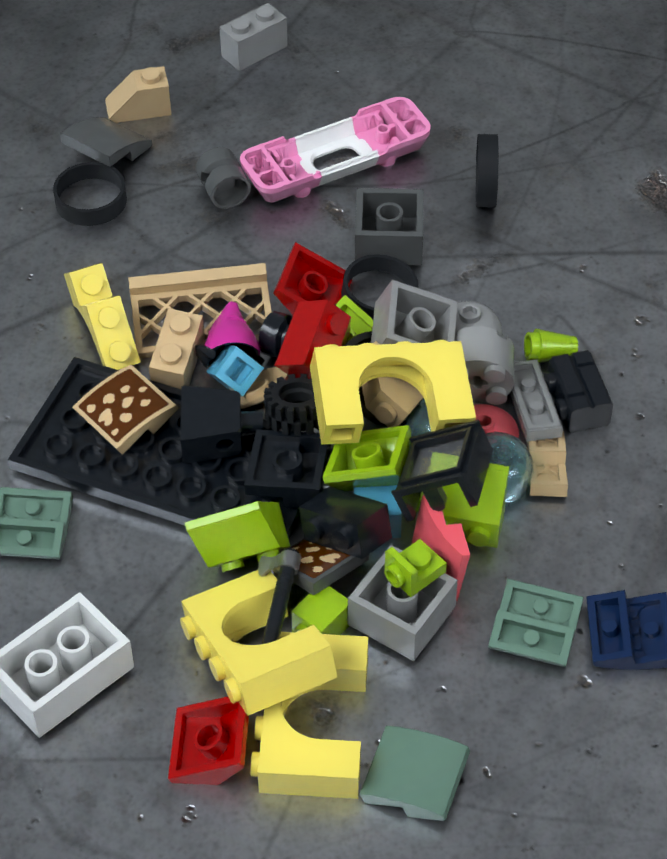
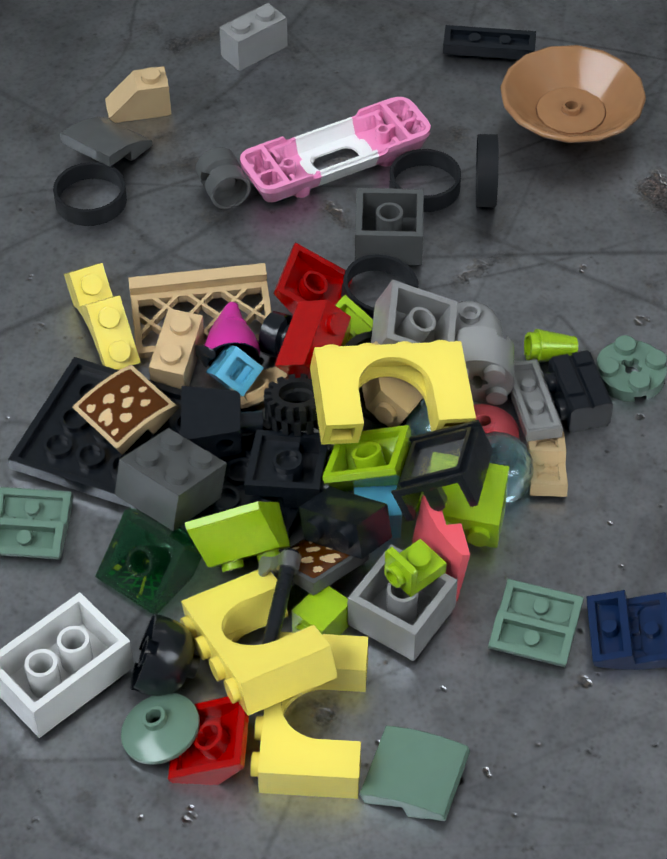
(148, 561): none -> clear green slope
(160, 728): none -> sand green dish
(164, 658): none -> black cylinder
(170, 479): none -> dark grey brick
(434, 158): none -> black tyre
(488, 42): none -> black plate
(573, 94): none -> medium nougat dish
(636, 354): none -> sand green plate

